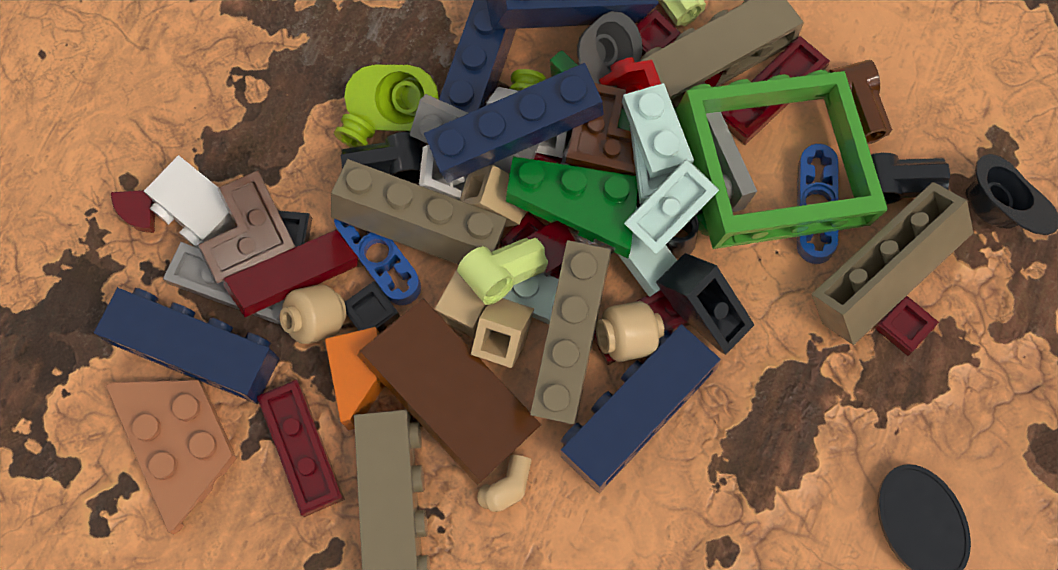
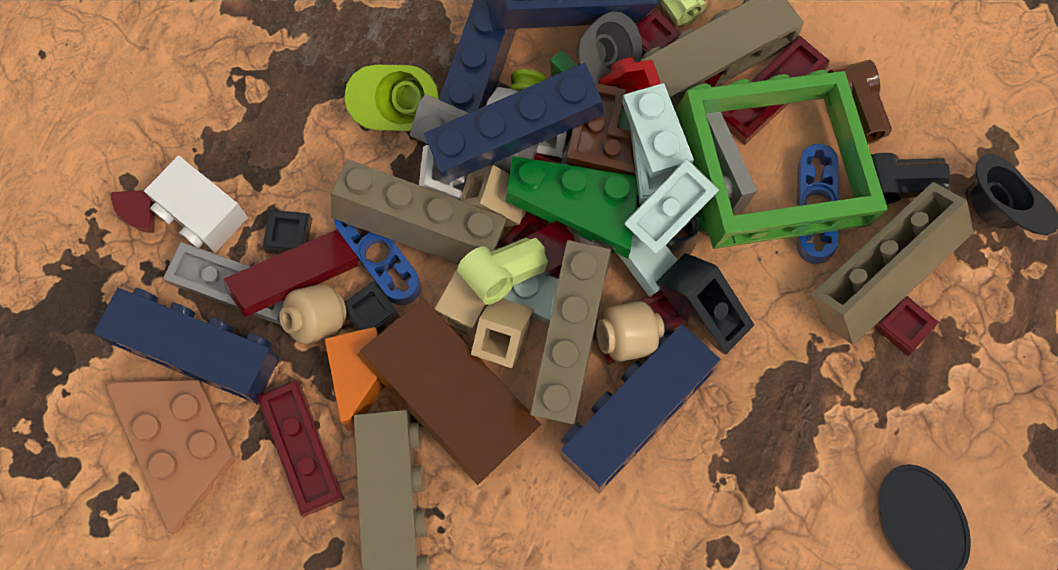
(257, 232): reddish brown plate -> none
(354, 131): lime bush -> none
(397, 156): black piece -> none
(509, 489): tan arm -> none

